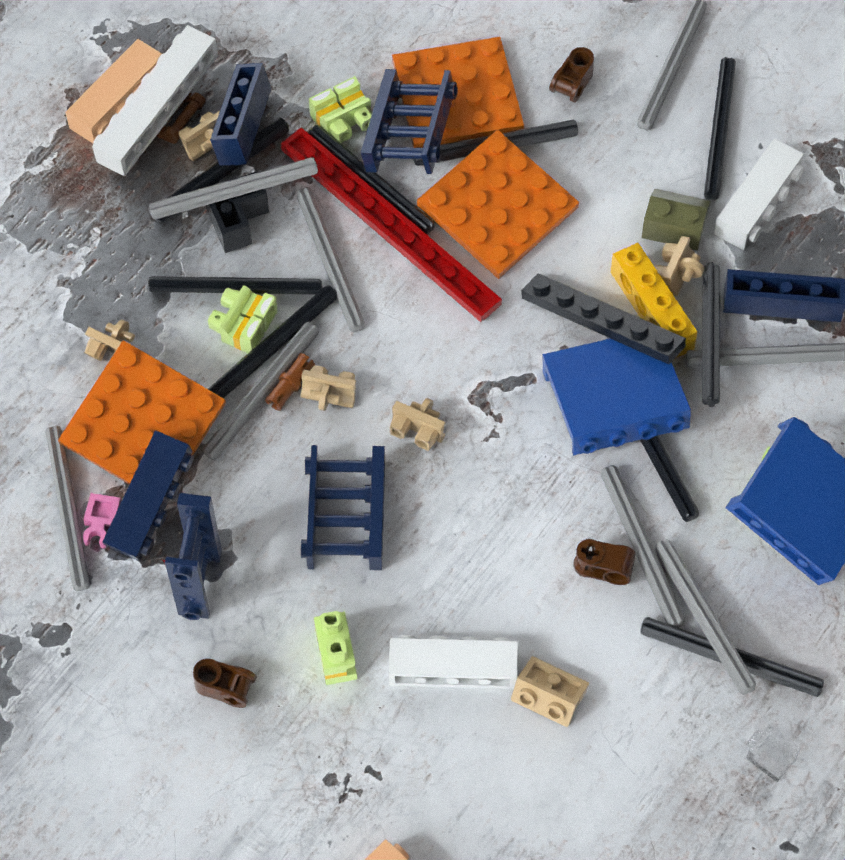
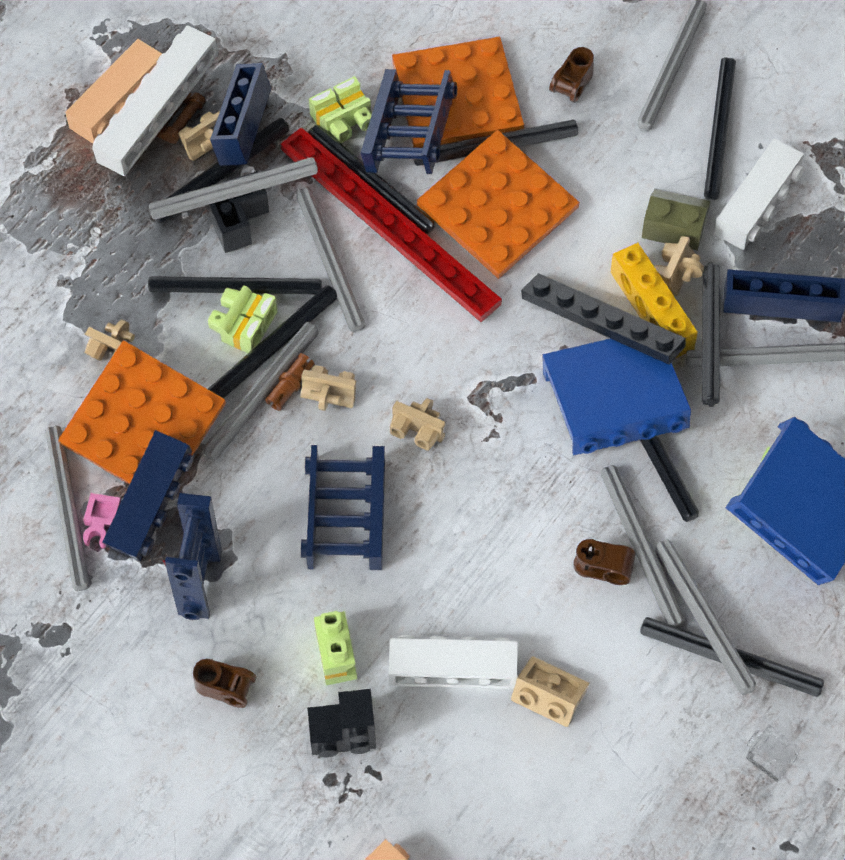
(343, 725): none -> black brick

